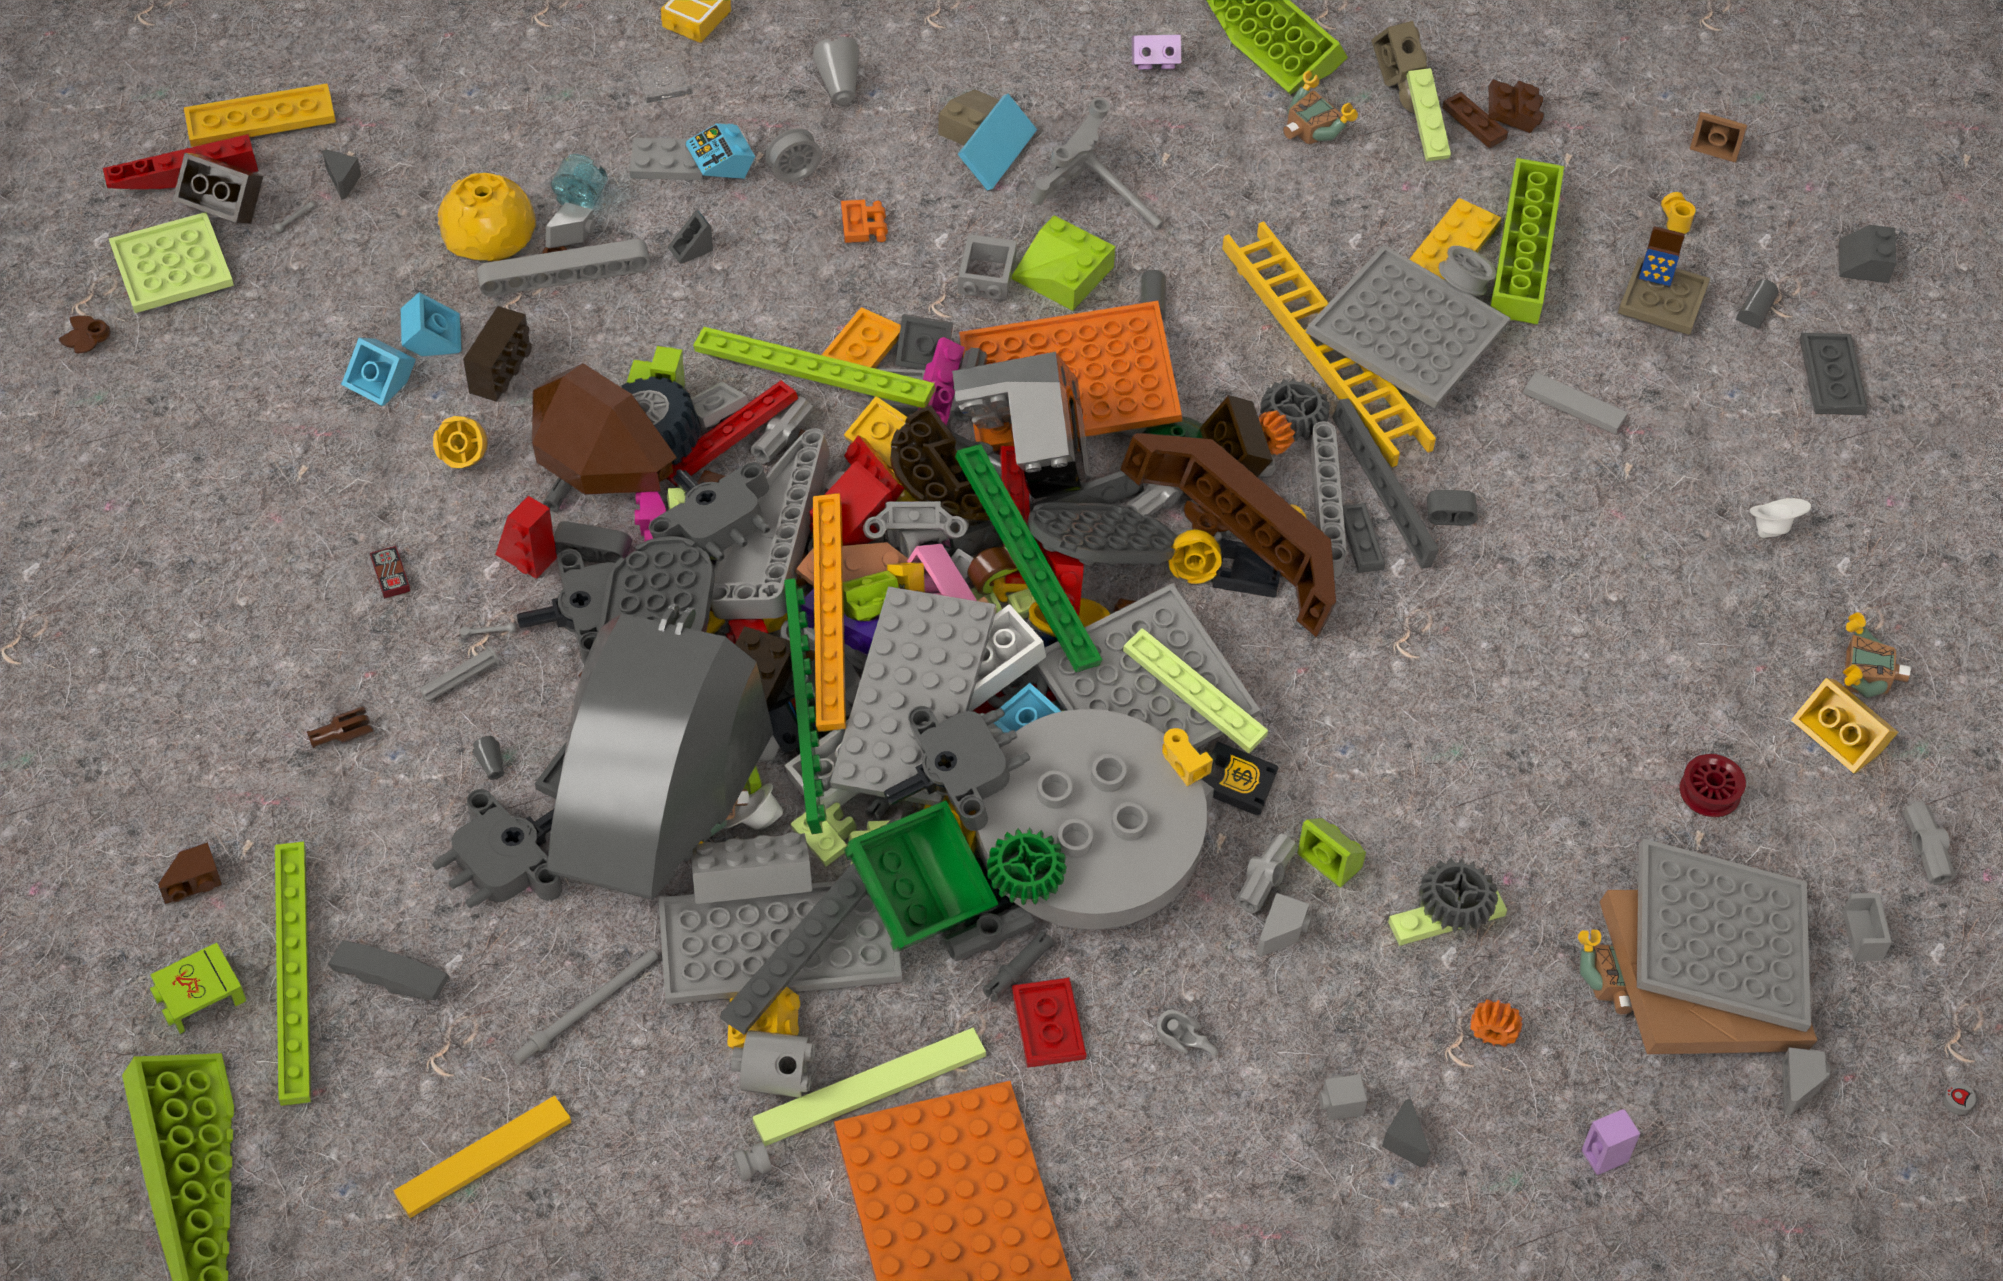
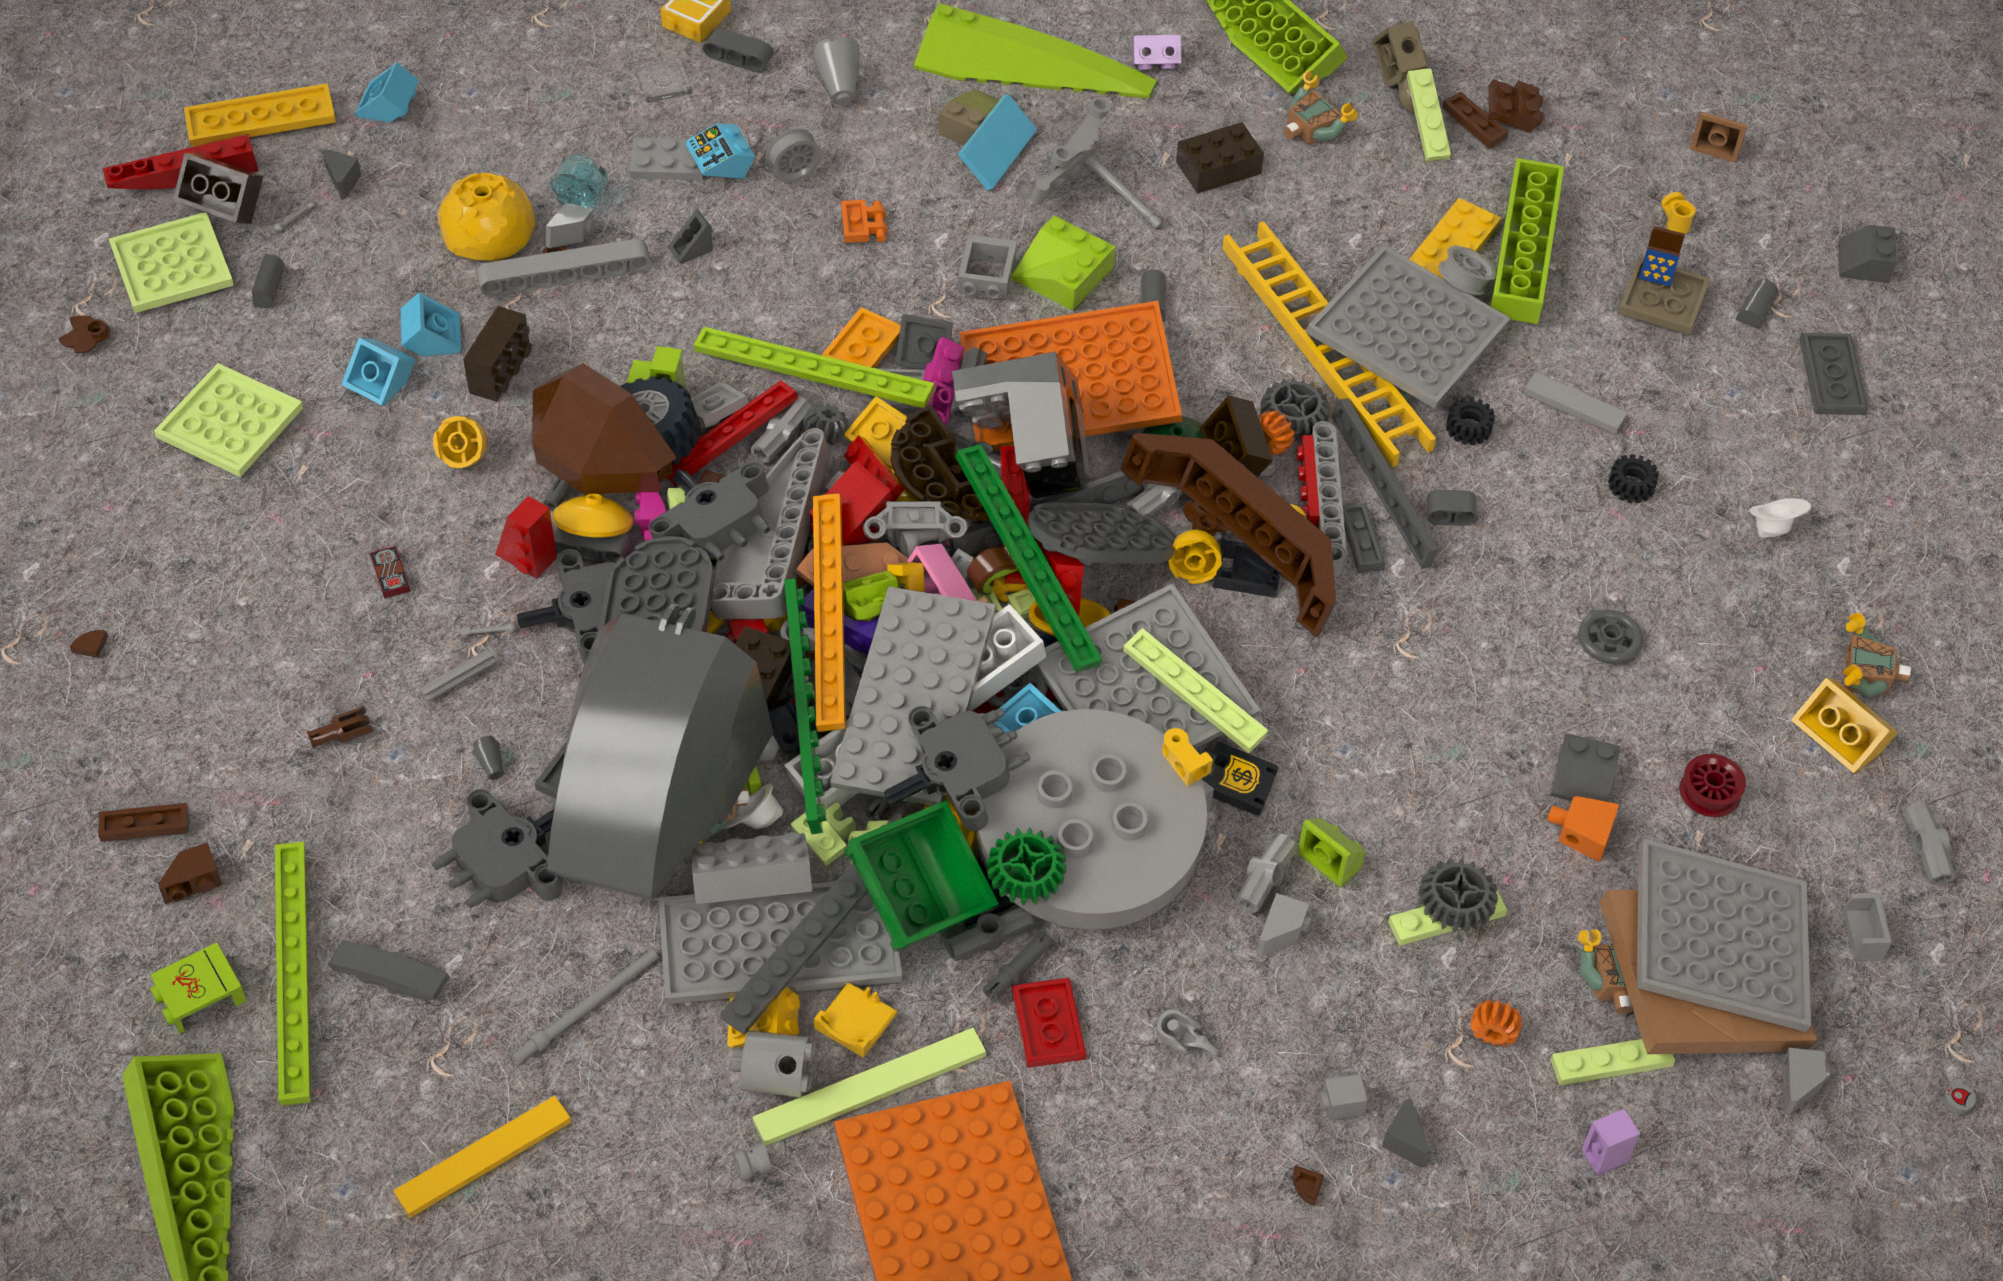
(89, 643): none -> reddish brown tile
(143, 822): none -> reddish brown plate
(228, 419): none -> yellowish green plate
(267, 281): none -> dark grey brick
(388, 95): none -> medium azure slope
(592, 516): none -> yellow dish
(738, 50): none -> dark grey beam
(828, 420): none -> dark grey gear
(855, 1019): none -> yellow piece
(986, 48): none -> lime wedge
(1219, 157): none -> dark brown brick
(1307, 474): none -> red plate
(1307, 1184): none -> reddish brown tile
(1472, 410): none -> black tyre
(1585, 768): none -> dark grey slope
(1585, 825): none -> orange torso
(1607, 1062): none -> yellowish green plate
(1610, 629): none -> dark grey plate
(1637, 468): none -> black tyre

